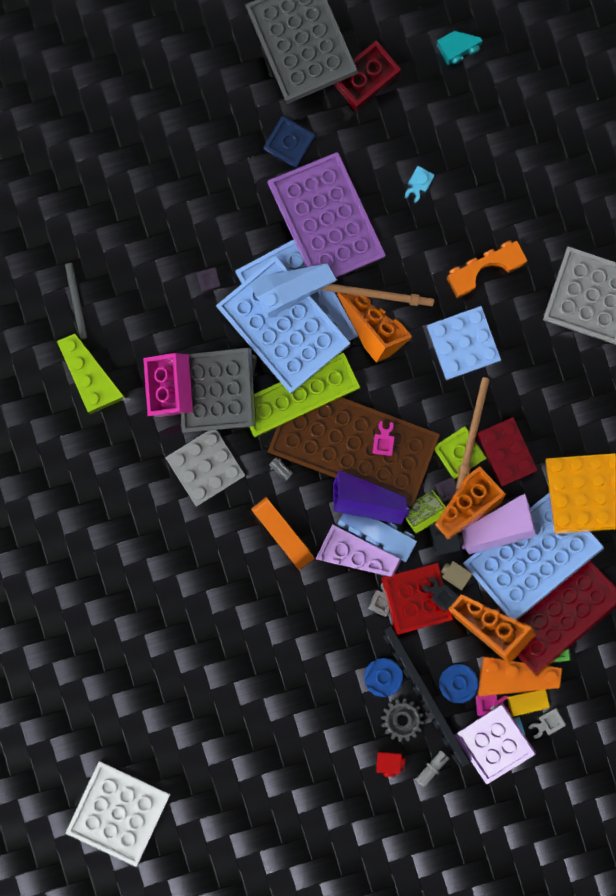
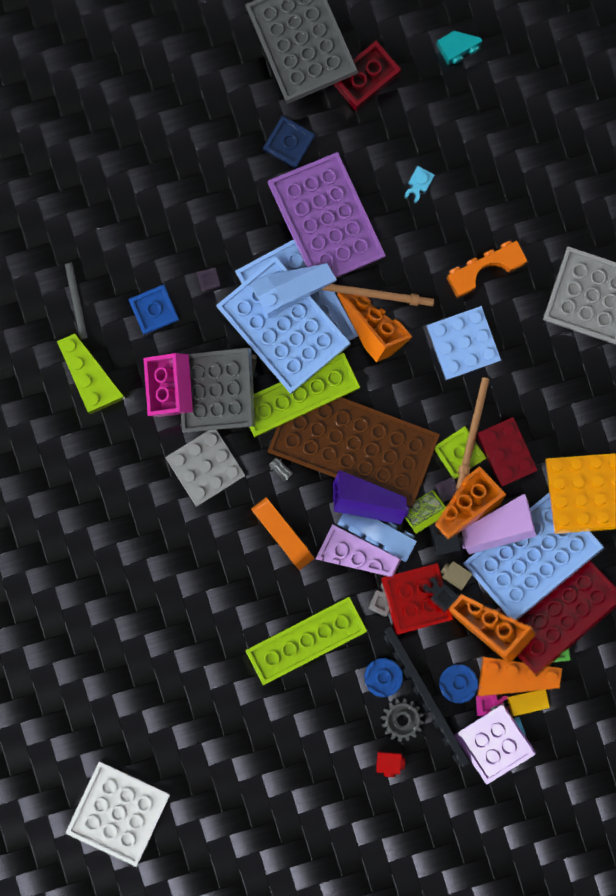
(153, 309): none -> blue tile
(306, 641): none -> lime plate
(383, 443): dark pink plate -> none
(432, 769): light grey axle -> none
(550, 722): light grey plate -> none

